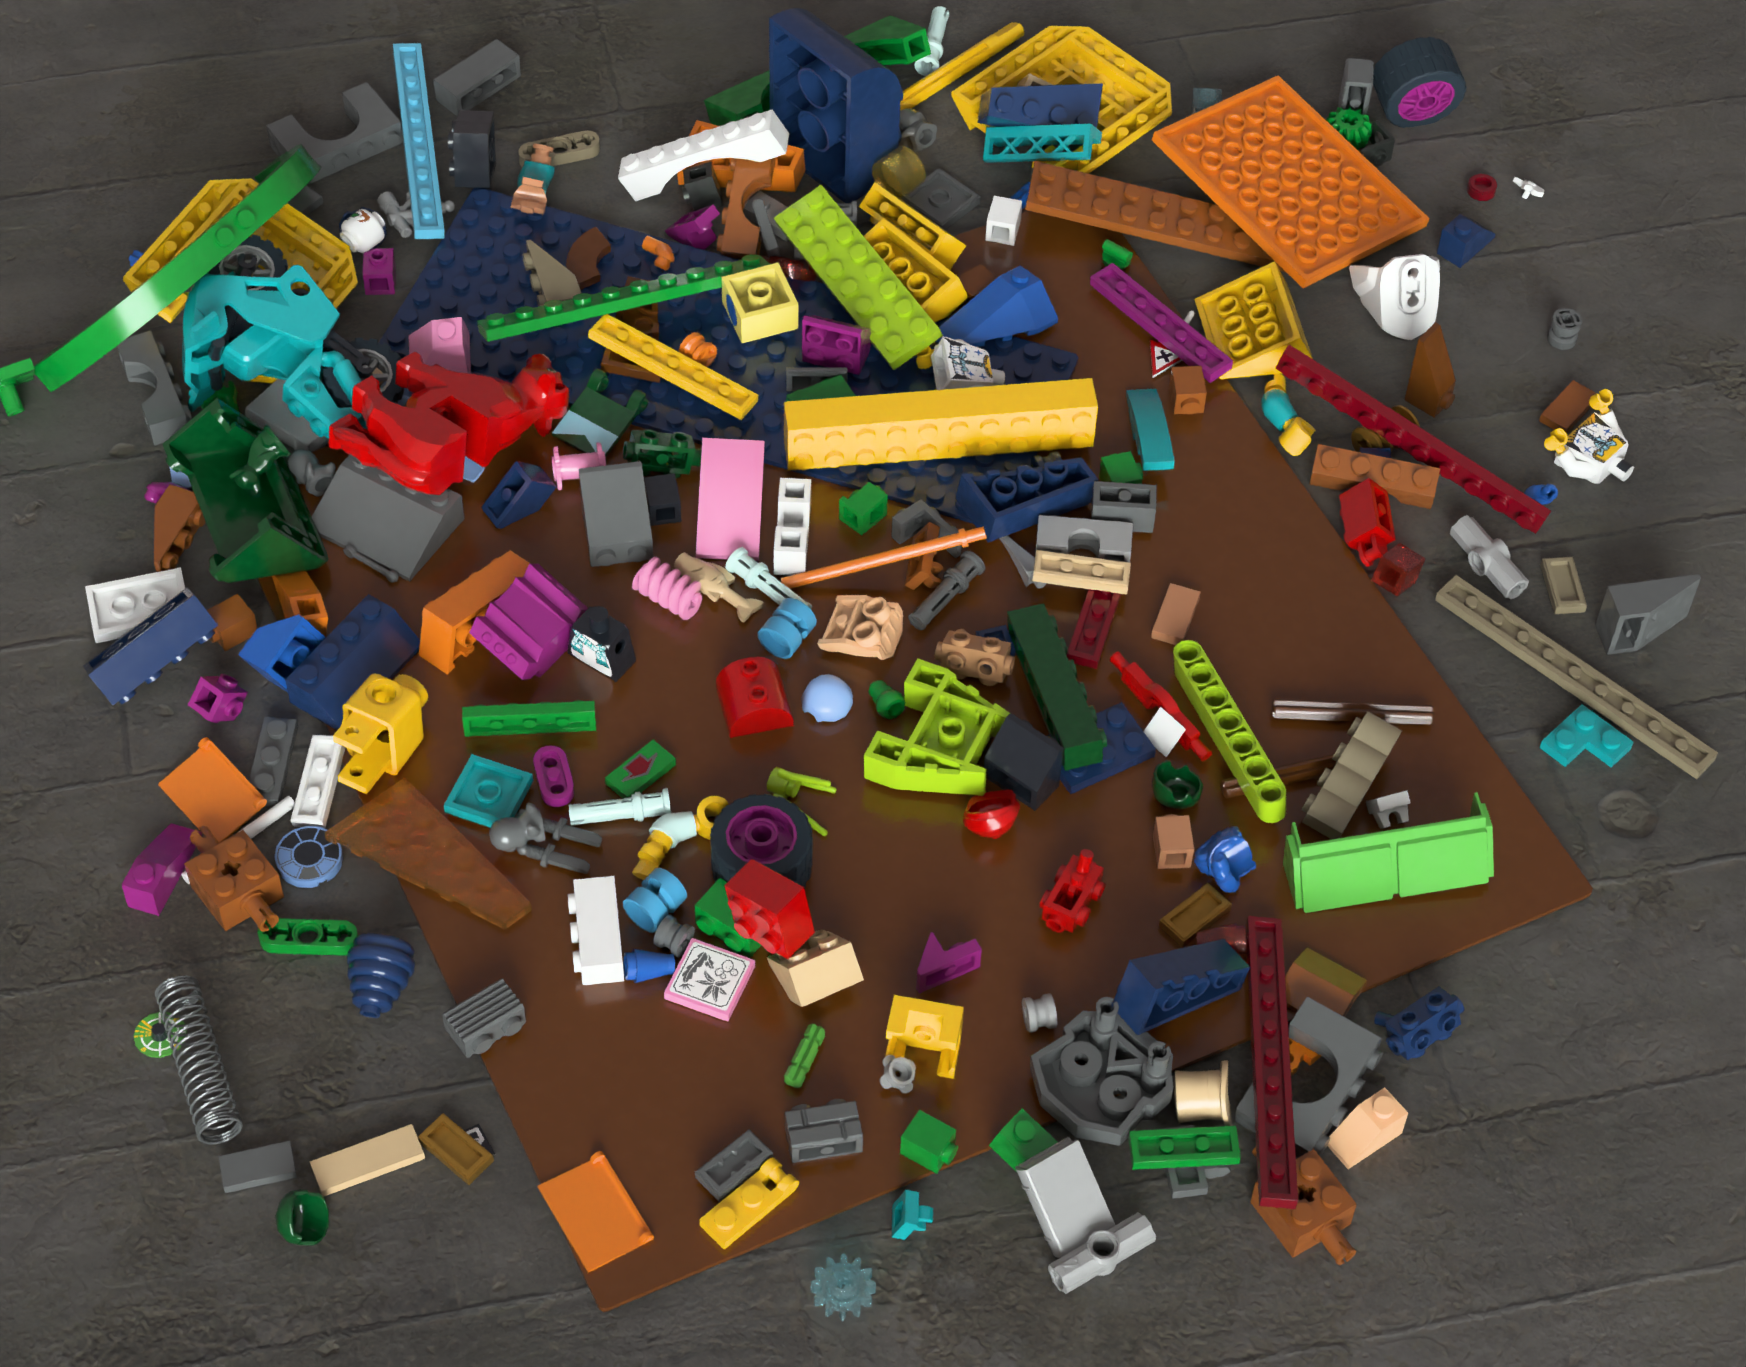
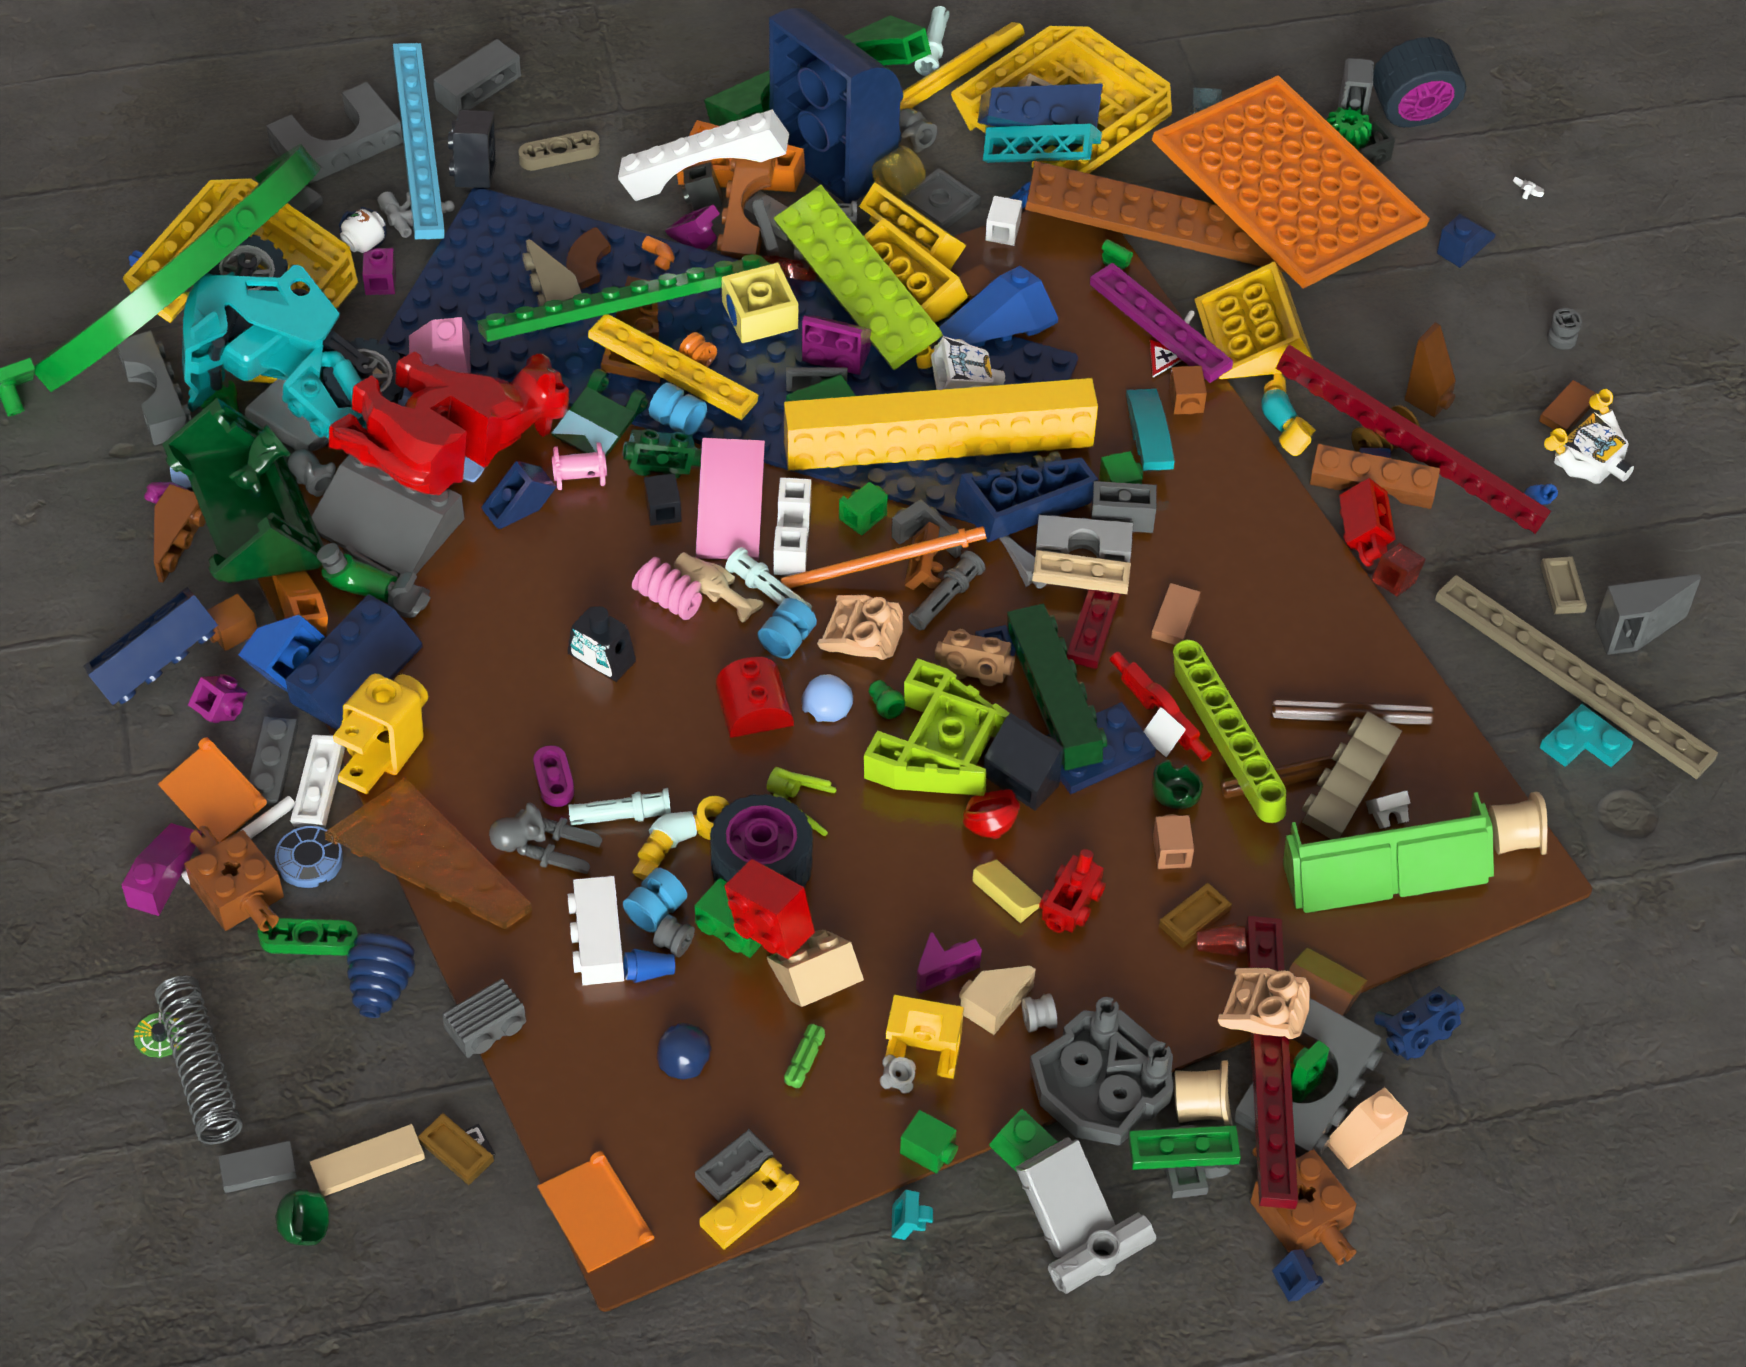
(126, 602): white plate -> none
(363, 579): none -> piece
(451, 616): orange wedge -> none
(487, 791): teal plate -> none
(529, 623): magenta slope -> none
(529, 718): green plate -> none
(534, 181): nougat piece -> none
(615, 514): dark grey slope -> none
(640, 770): green tile -> none
(679, 411): none -> dark azure wheel
(683, 1051): none -> dark blue hair
(709, 979): tile -> none
(823, 1130): dark grey brick -> none
(855, 1292): clear light blue gear -> none
(996, 995): none -> tan slope
(1006, 889): none -> light yellow slope
(1177, 982): dark blue wedge -> none
(1225, 858): blue hair -> none
(1267, 1003): none -> light nougat slope
(1296, 1275): none -> dark blue tile
(1308, 1070): none -> green plate
(1388, 296): white piece -> none
(1482, 187): dark red tile -> none
(1489, 557): light grey piece -> none
(1520, 825): none -> tan piece

